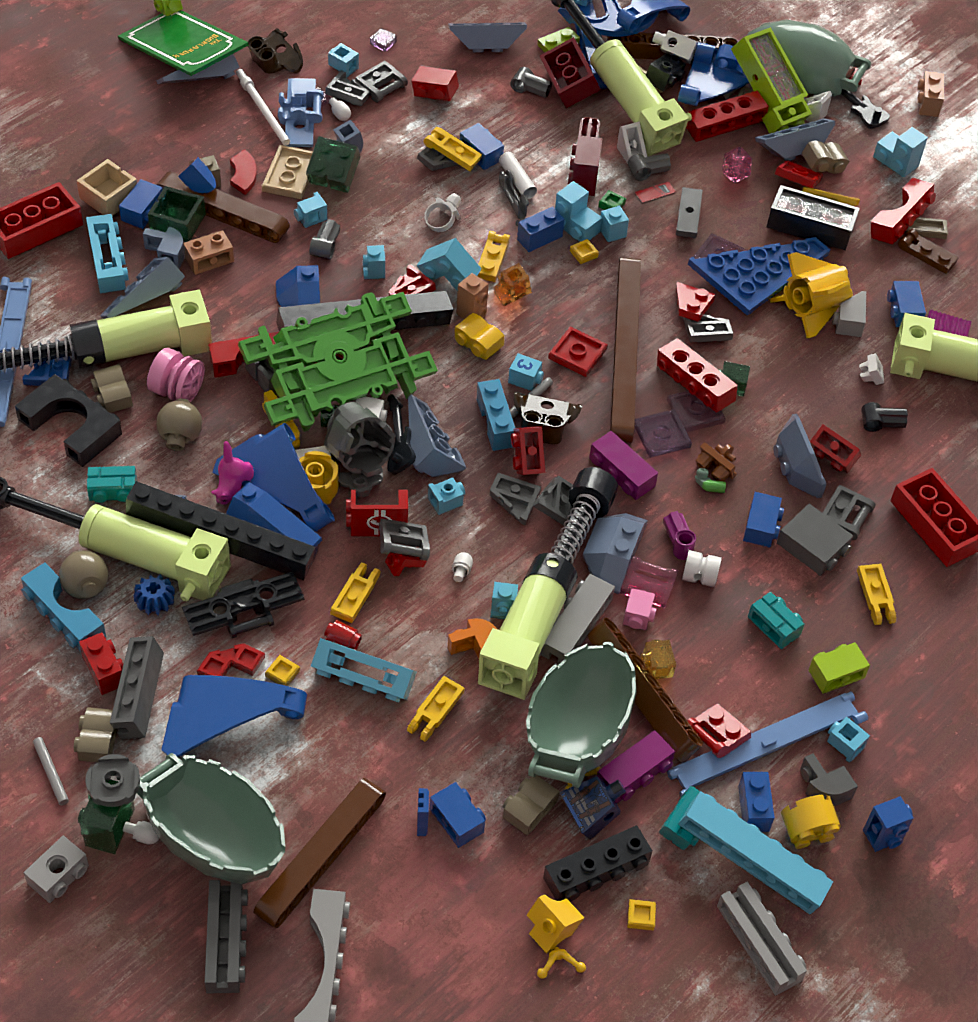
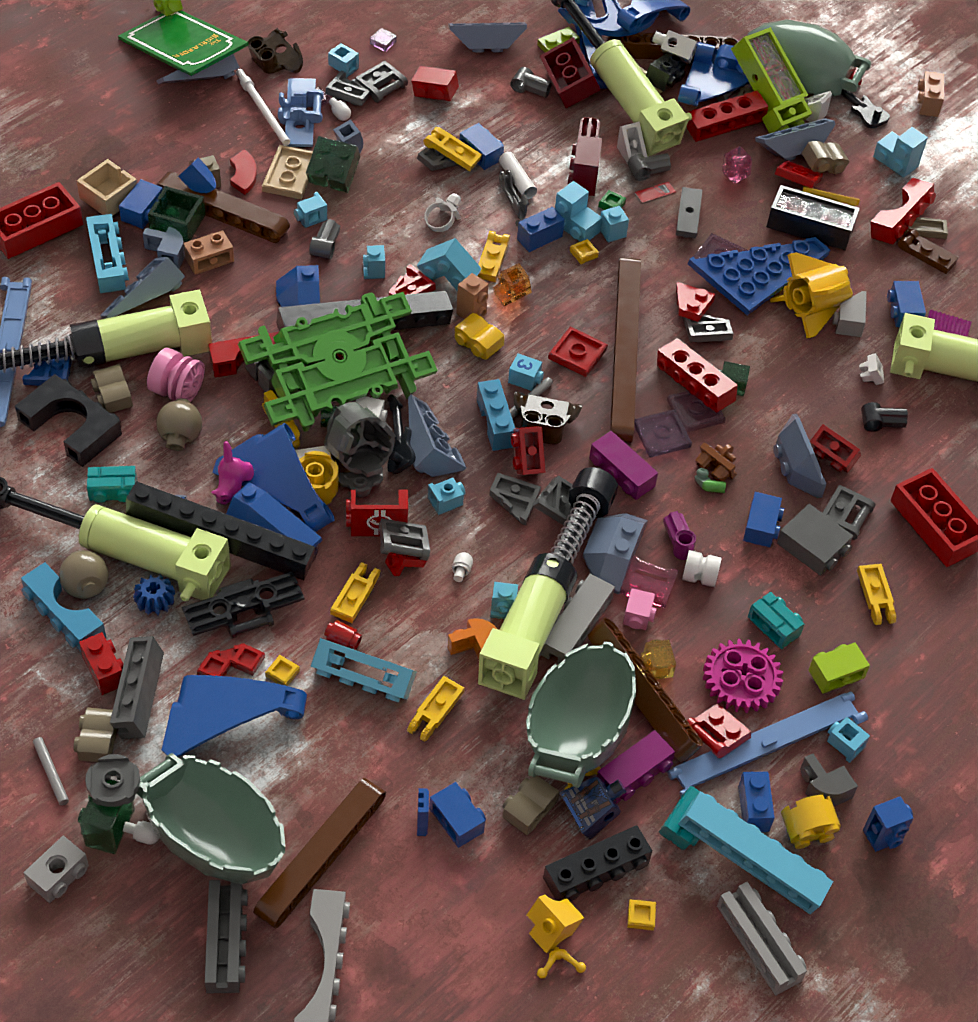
(742, 675): none -> dark pink gear

